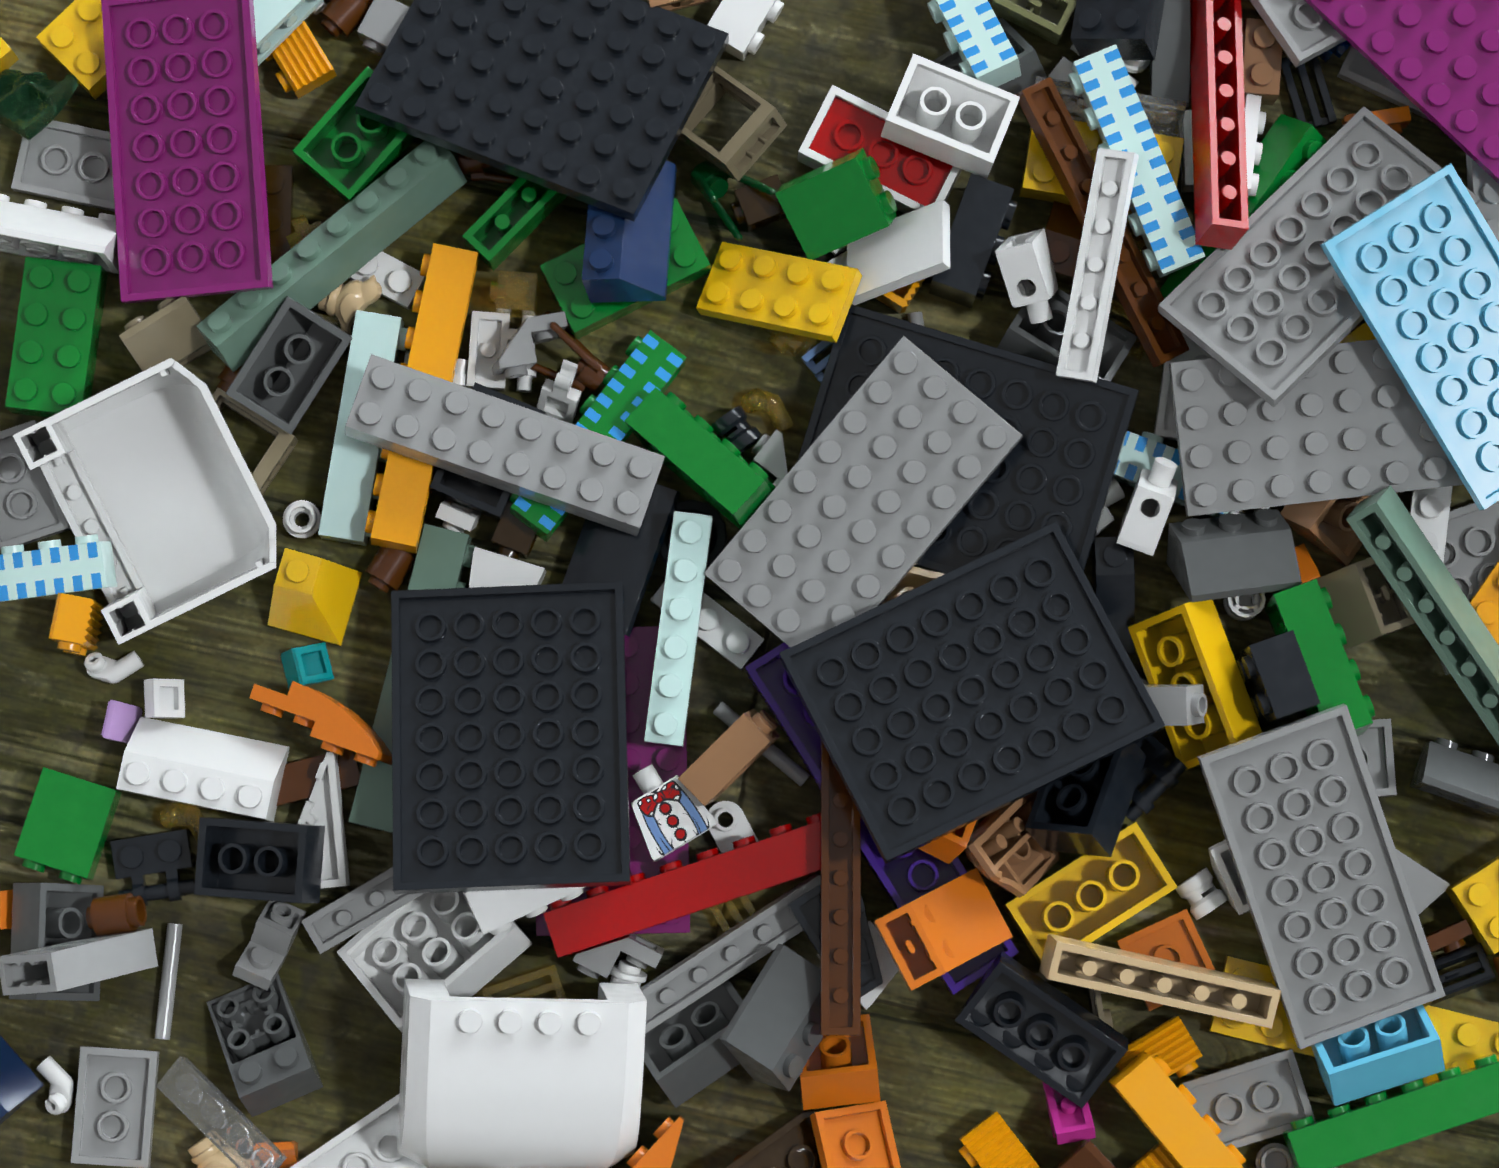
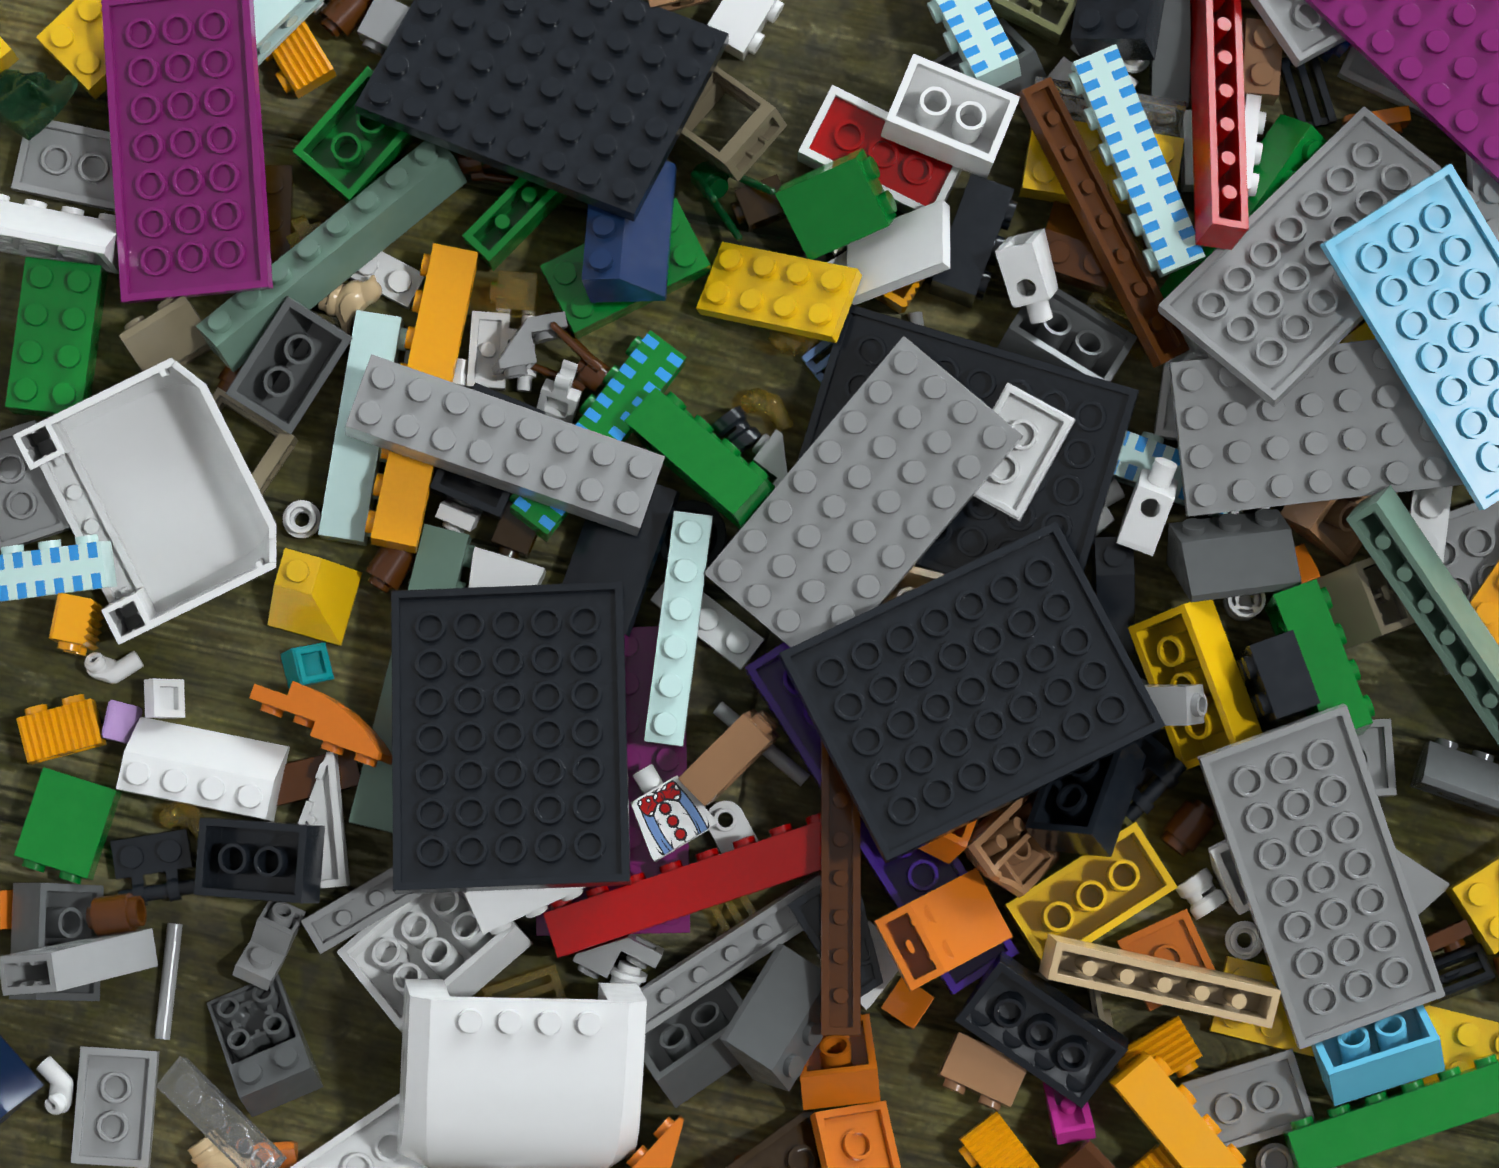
(60, 730): none -> light orange brick
(907, 1005): none -> orange slope
(982, 1071): none -> medium nougat brick
(1024, 468): none -> white tile
(1097, 265): white plate -> none
(1188, 827): none -> reddish brown brick
(1231, 940): none -> white plate

